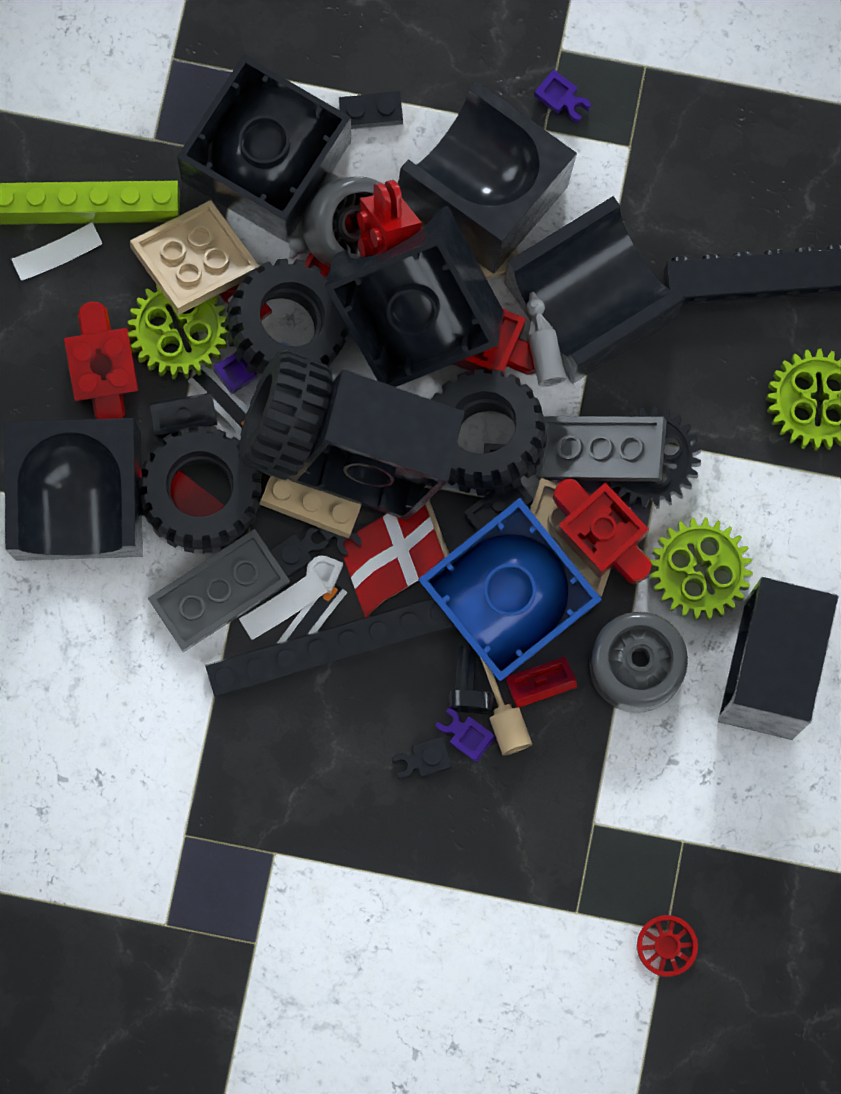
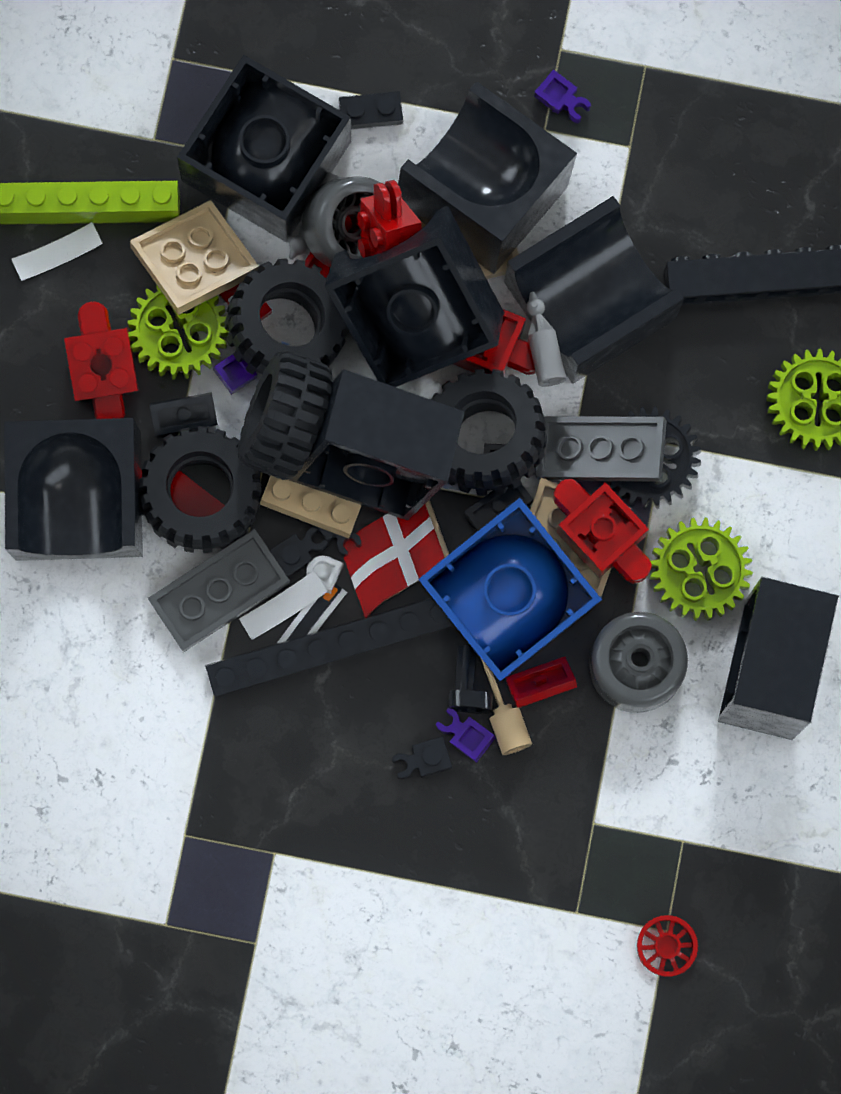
(228, 405): sticker -> none

